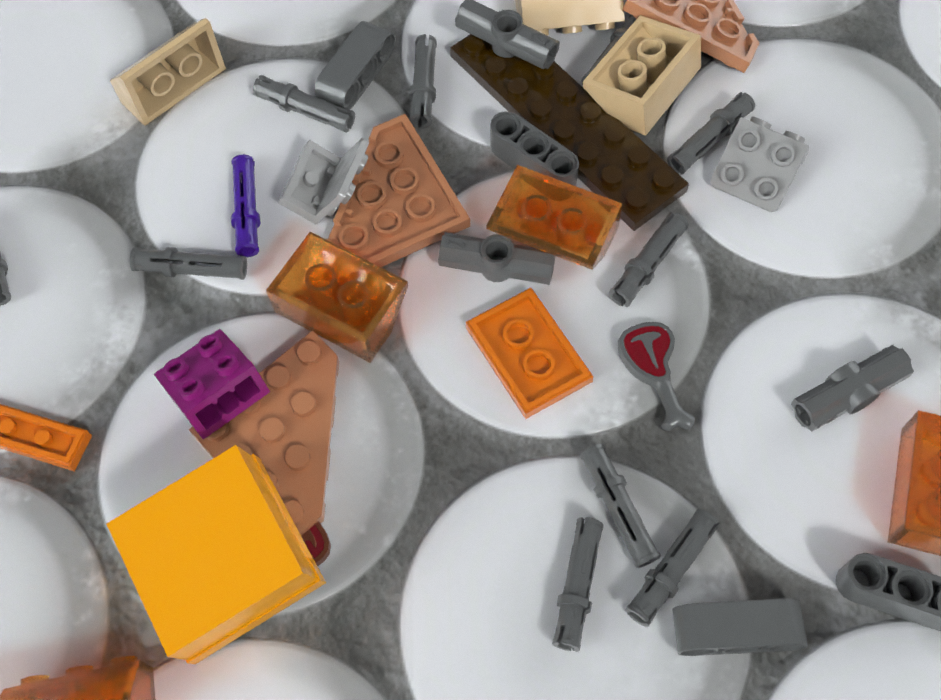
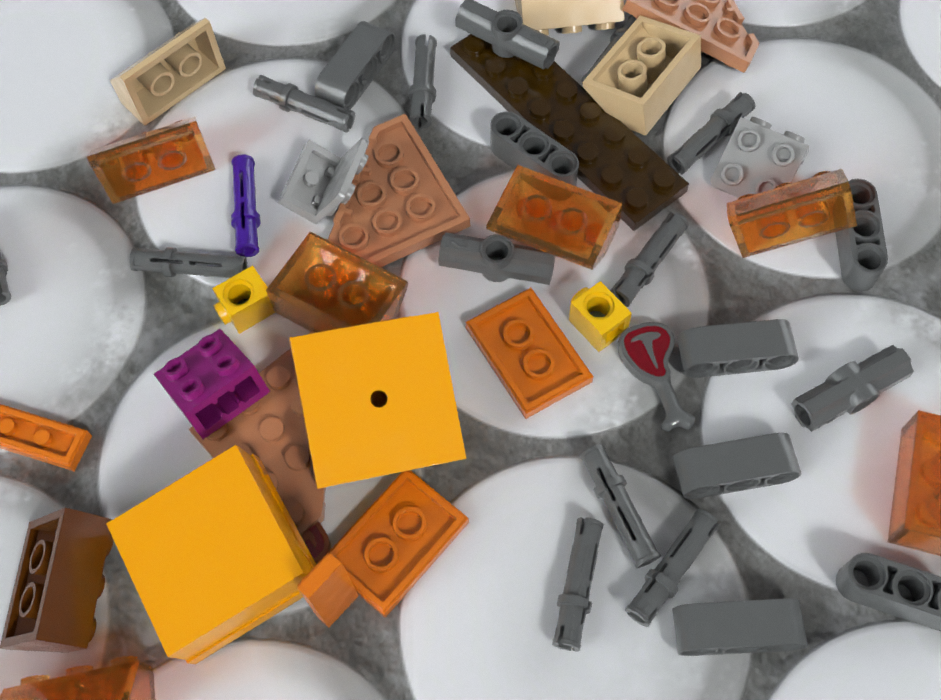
(58, 583): none -> reddish brown slope
(152, 160): none -> clear orange slope
(243, 286): none -> yellow brick
(328, 589): none -> orange tile
(377, 399): none -> light orange container
(398, 540): none -> orange tile
(599, 330): none -> yellow brick
(736, 465): none -> dark grey beam
(737, 348): none -> dark grey beam
(792, 213): none -> clear orange slope
(864, 243): none -> dark grey beam

